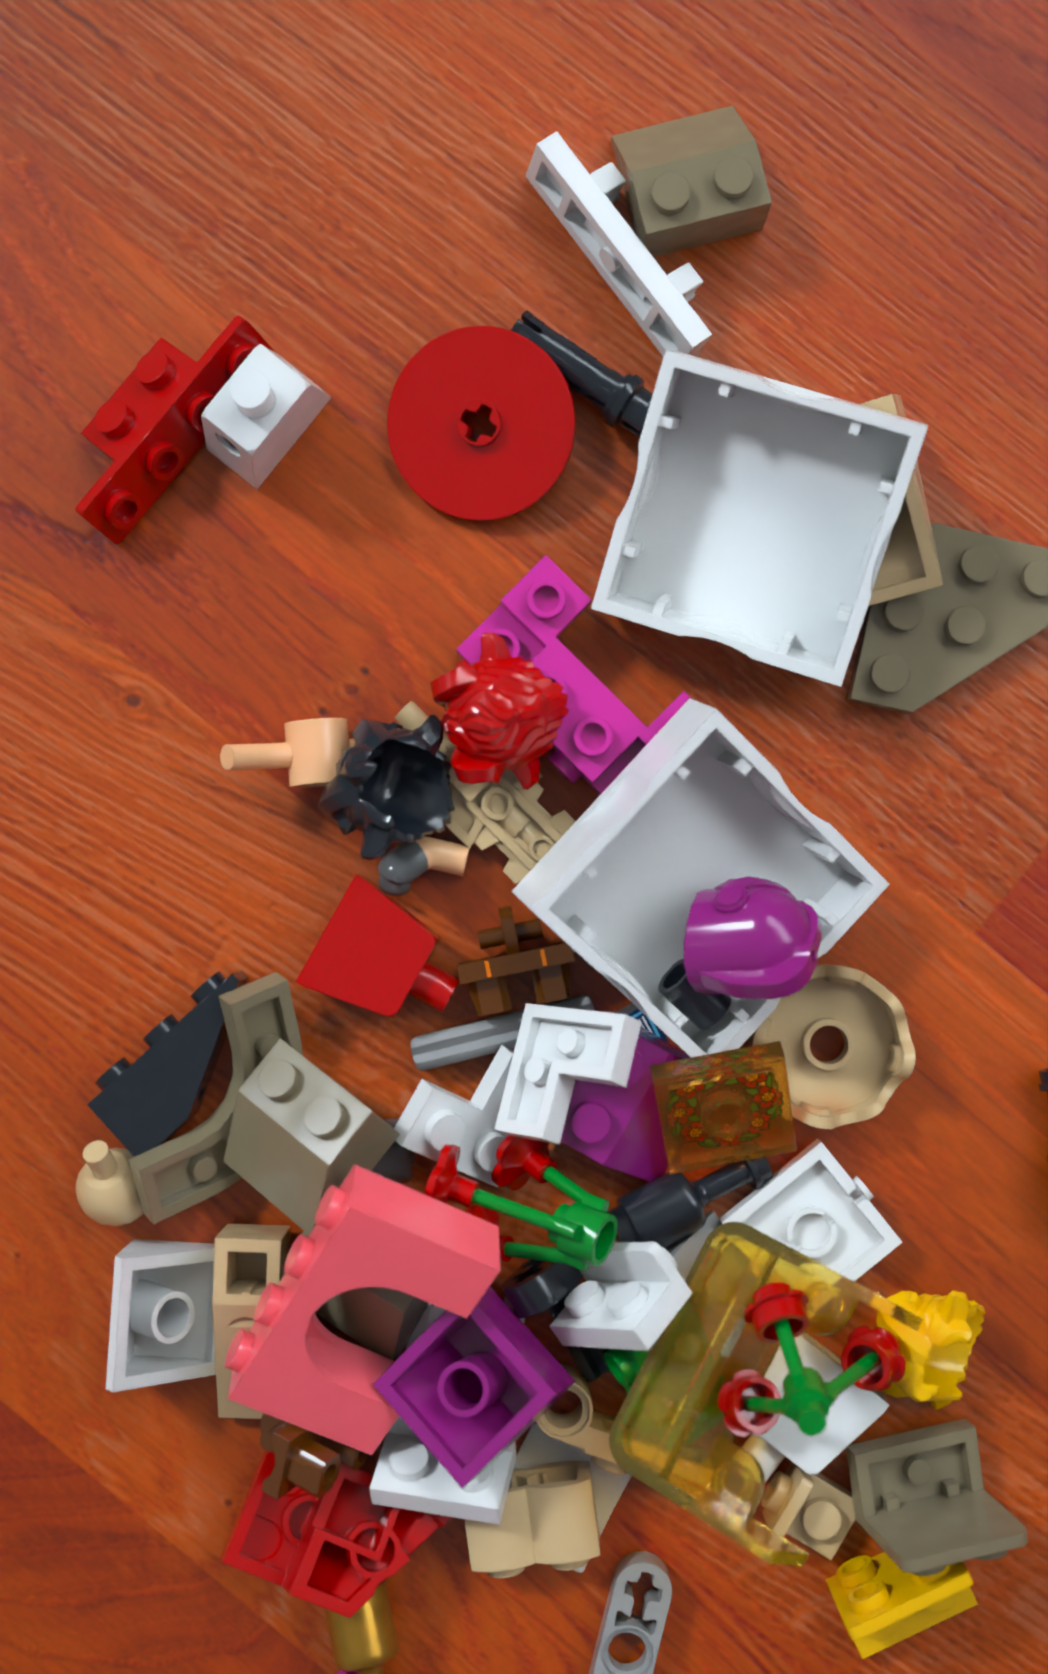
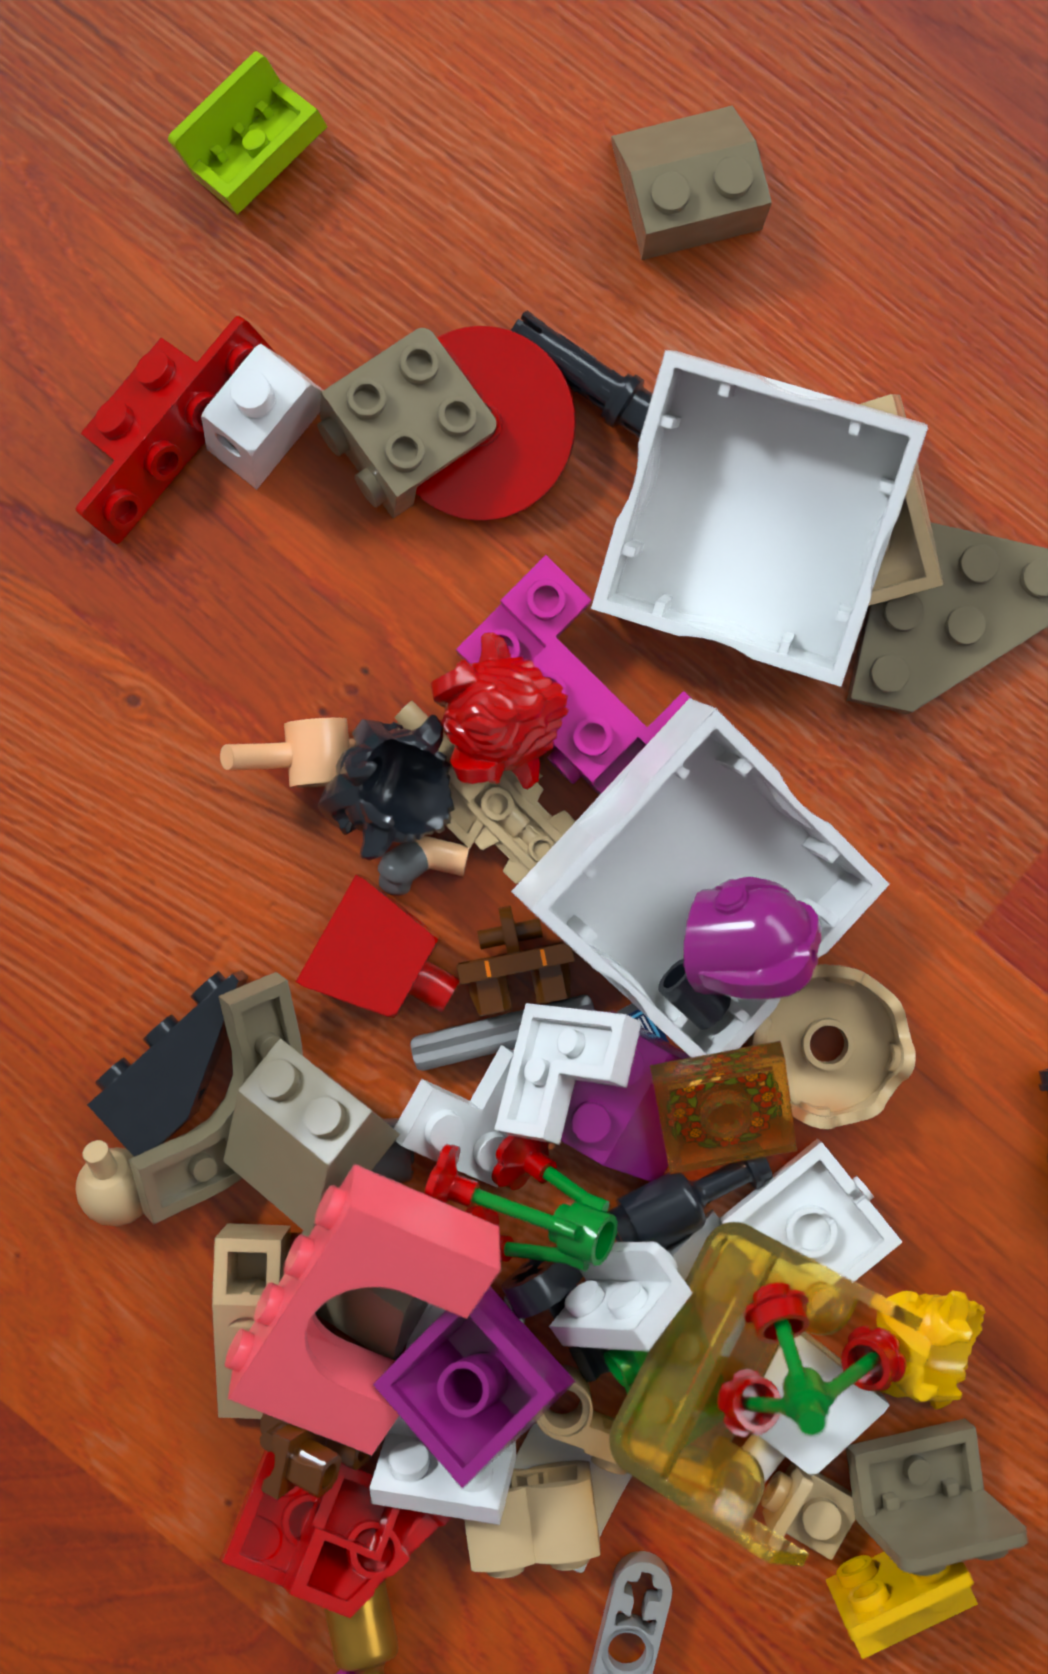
(161, 1314): white slope -> none
(245, 133): none -> lime bracket
(403, 419): none -> dark tan bracket
(587, 213): white hinge -> none

